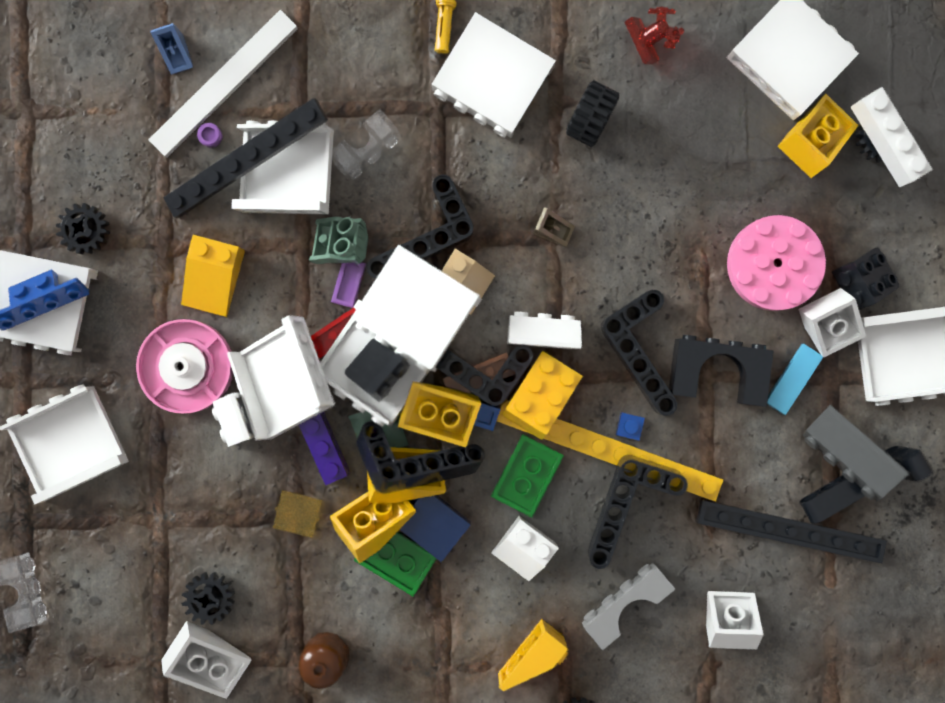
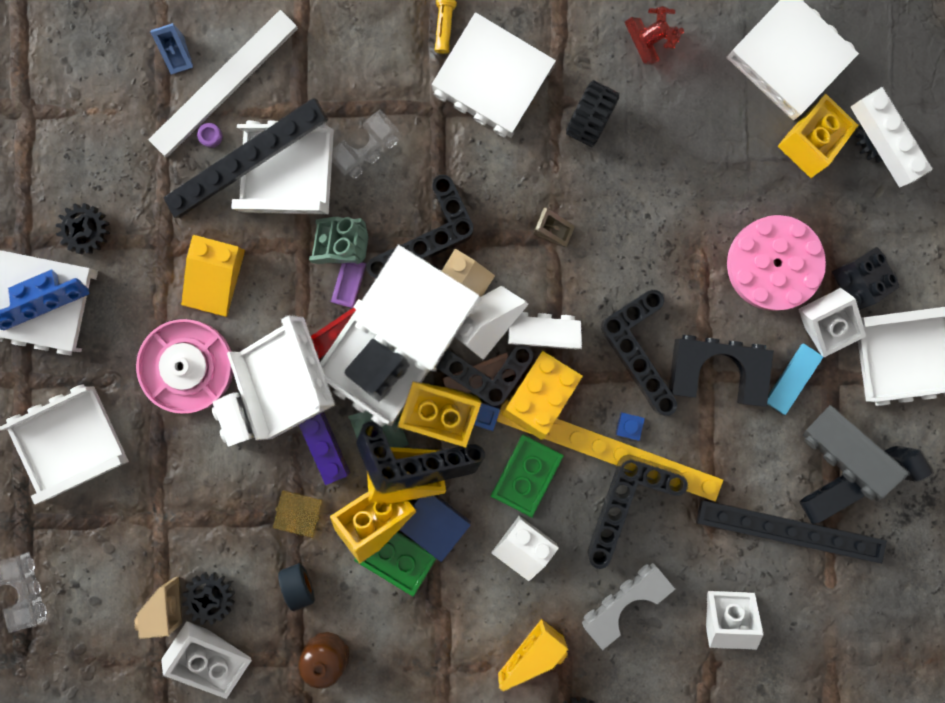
(162, 612): none -> tan slope
(296, 587): none -> black wheel
(490, 320): none -> white slope

